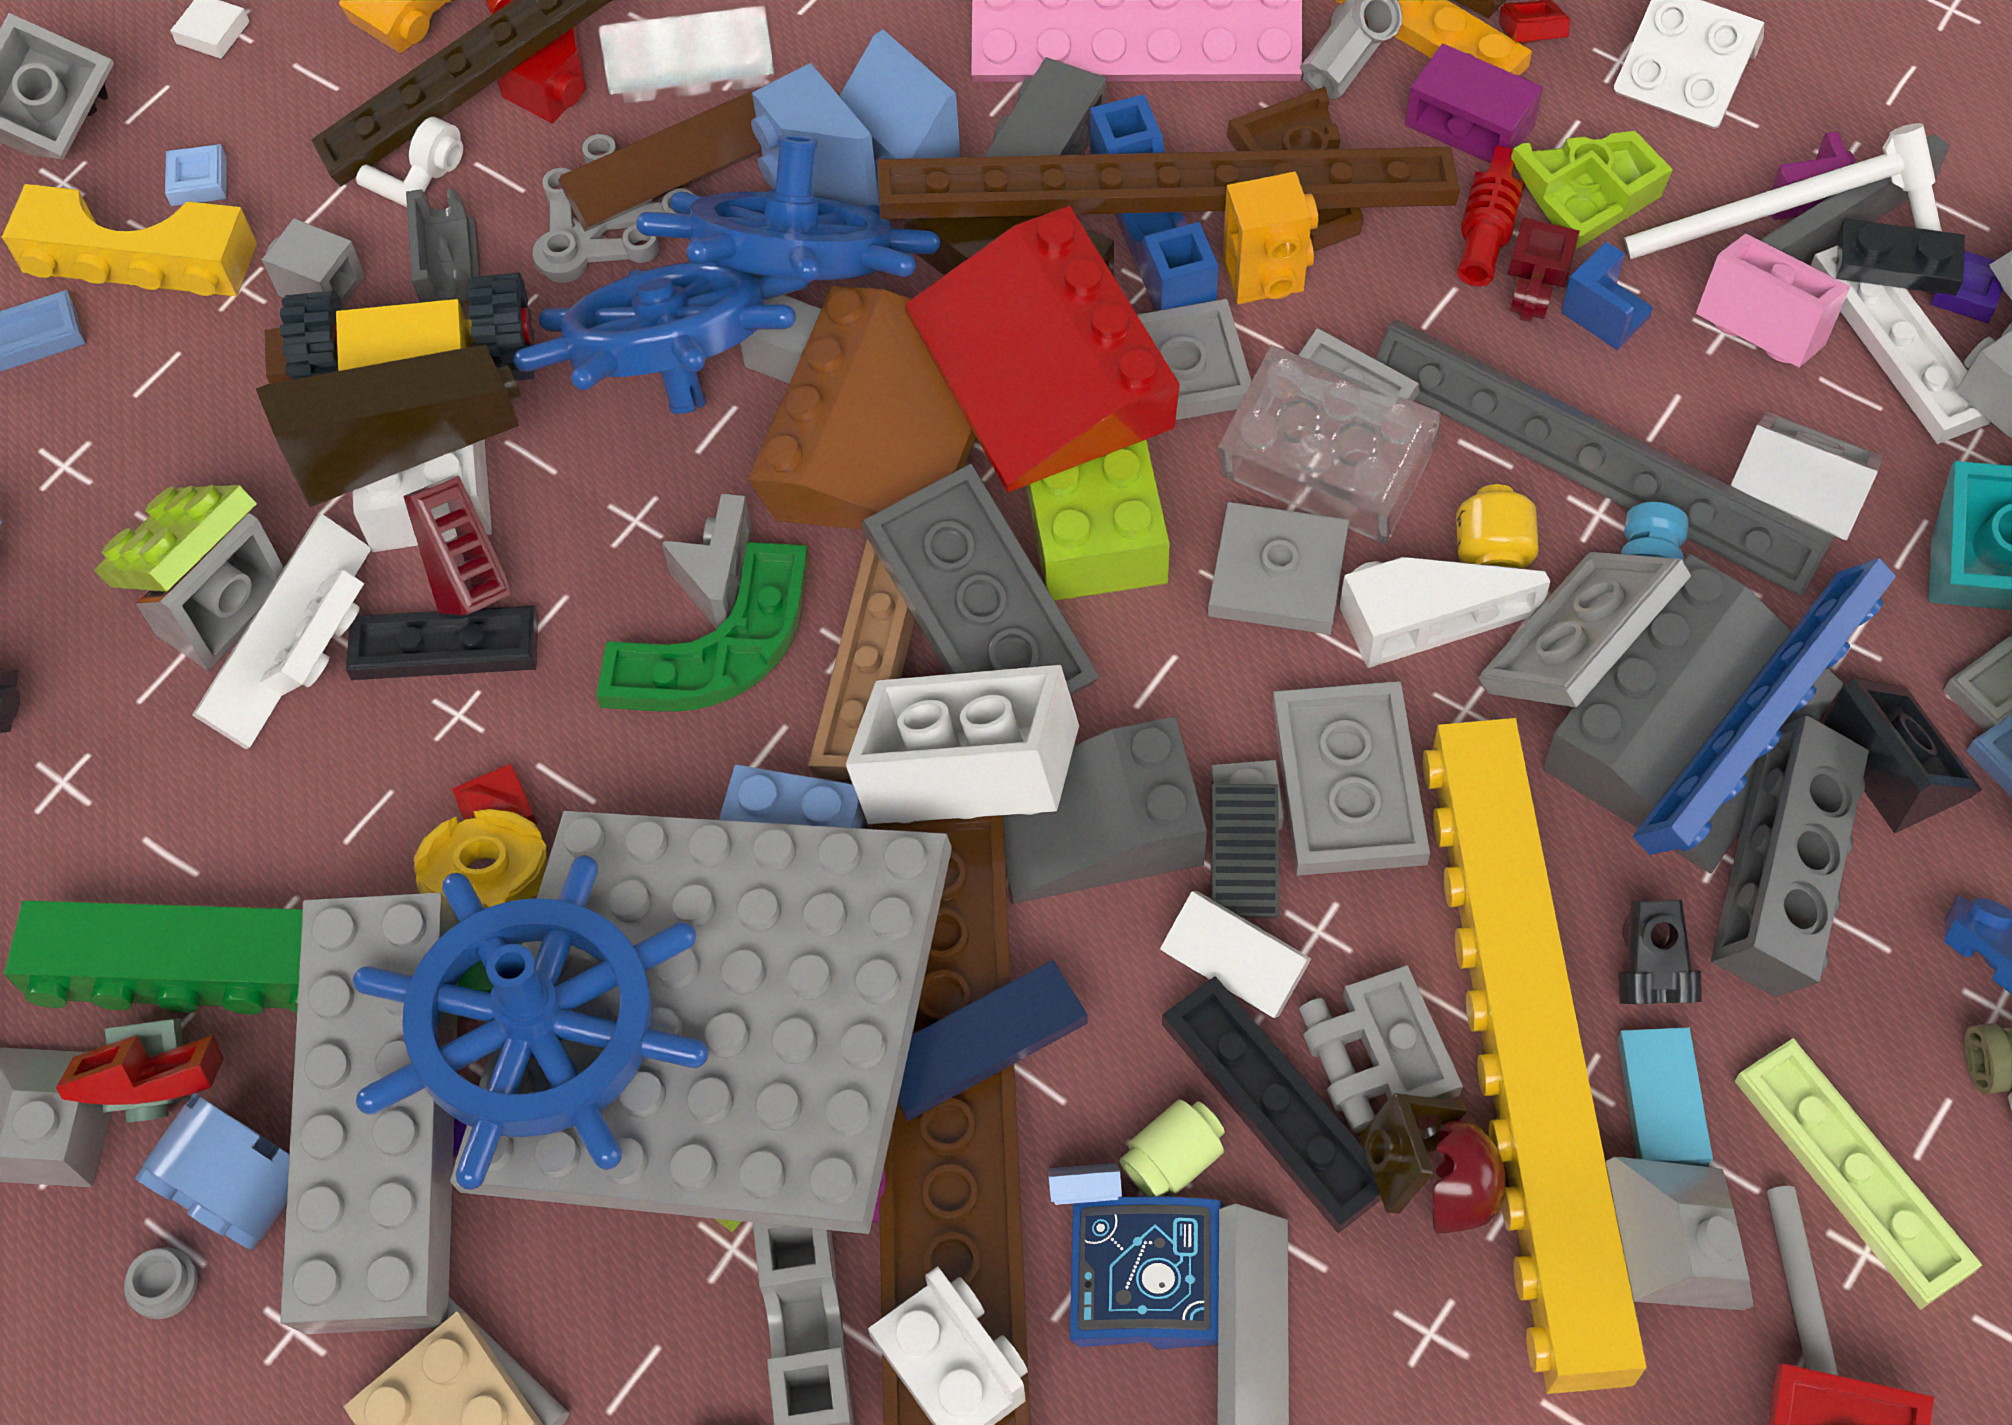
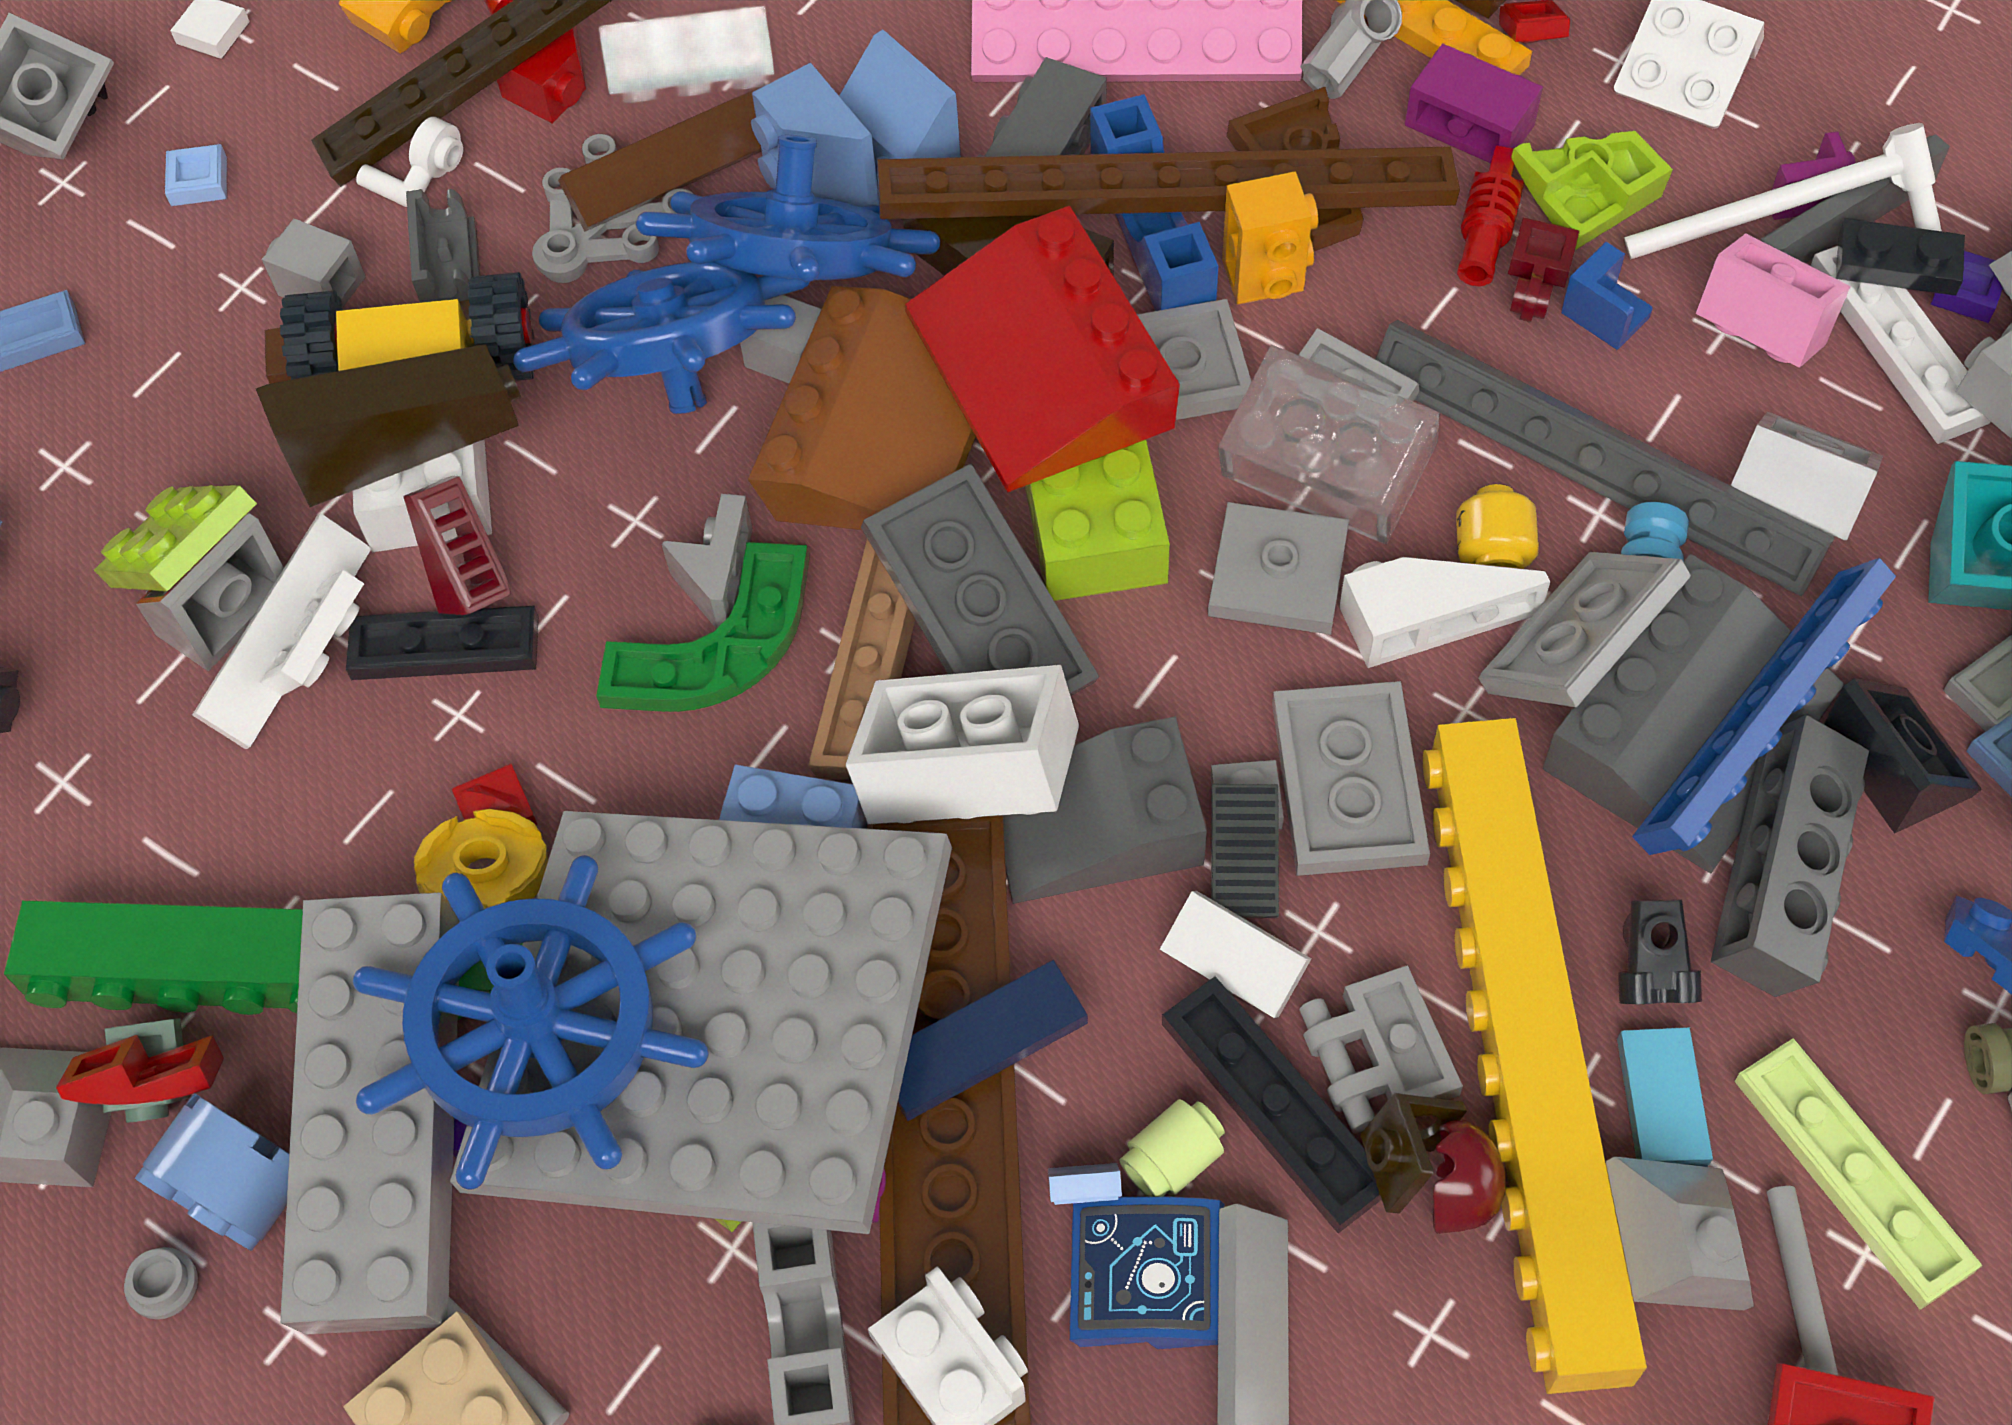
(193, 250): yellow arch -> none

